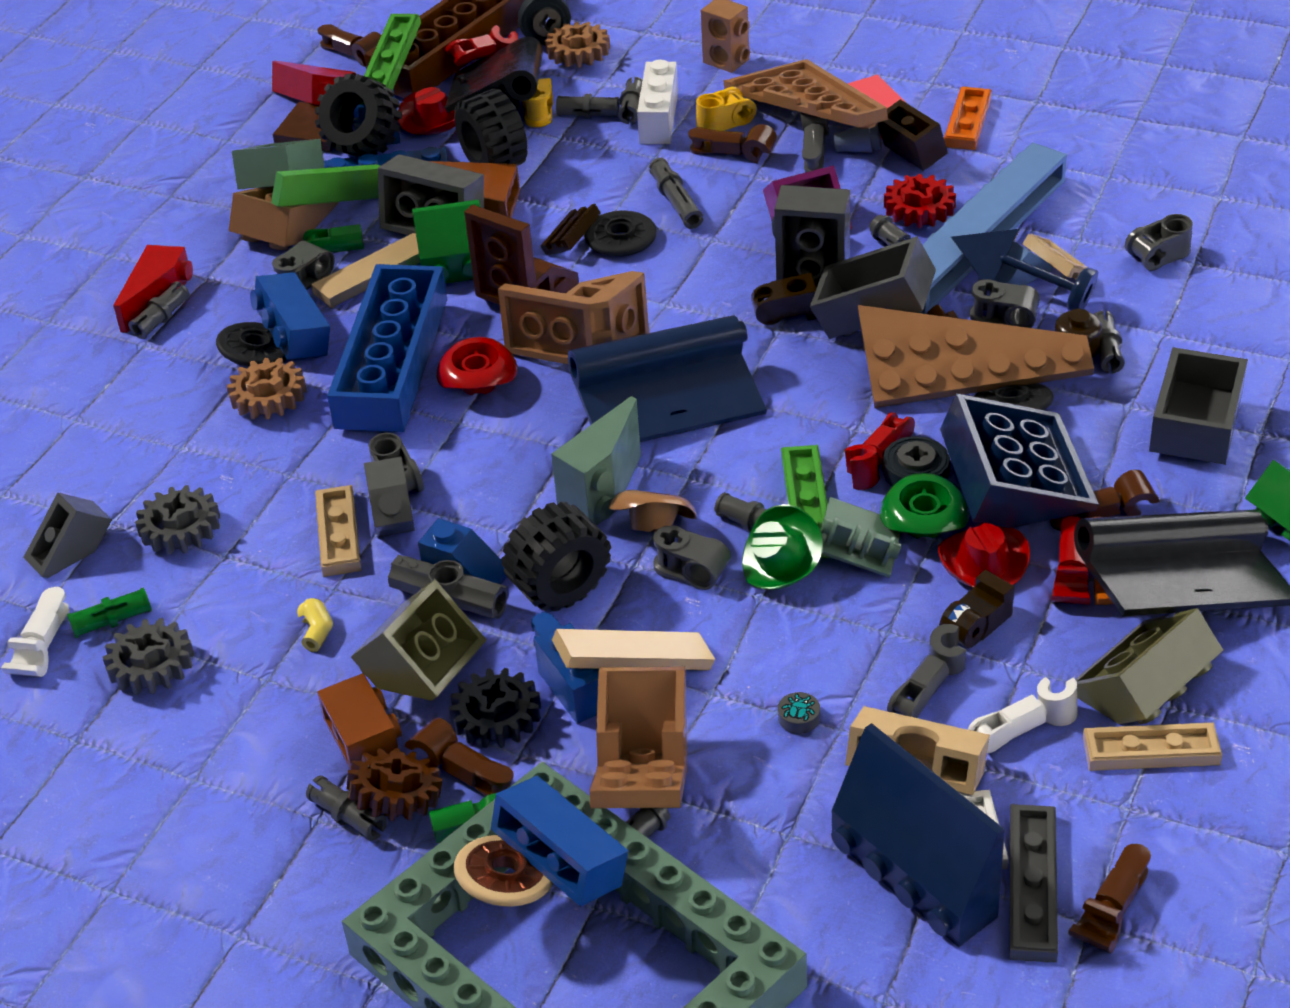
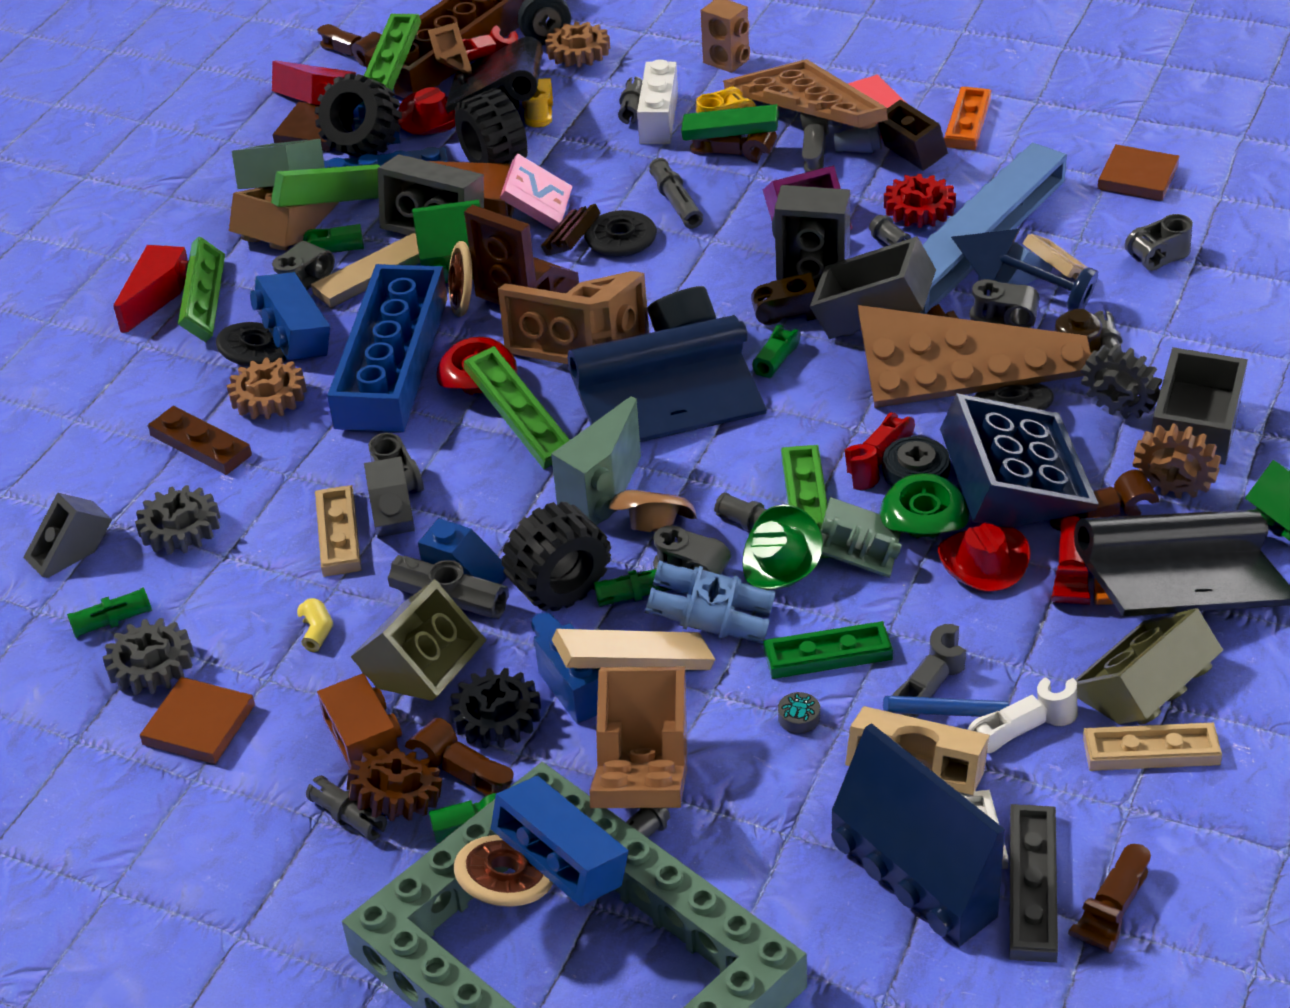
(31, 650): white piece -> none
(159, 310): dark grey pin -> none
(197, 720): none -> dark orange tile
(200, 440): none -> reddish brown plate
(201, 289): none -> bright green tile
(450, 48): none -> medium nougat slope
(460, 279): none -> wheel
(516, 404): none -> bright green tile
(536, 192): none -> bright pink tile
(587, 106): dark grey pin -> none
(626, 587): none -> green pin
(681, 309): none -> black wheel
(710, 602): none -> medium blue pin
(730, 122): none -> green tile
(775, 351): none -> green bar
(827, 650): none -> green tile
(942, 706): none -> blue bar
(981, 609): dark brown leg -> none
(1121, 381): none -> dark grey gear
(1138, 172): none -> dark orange tile
(1177, 460): none -> medium nougat gear

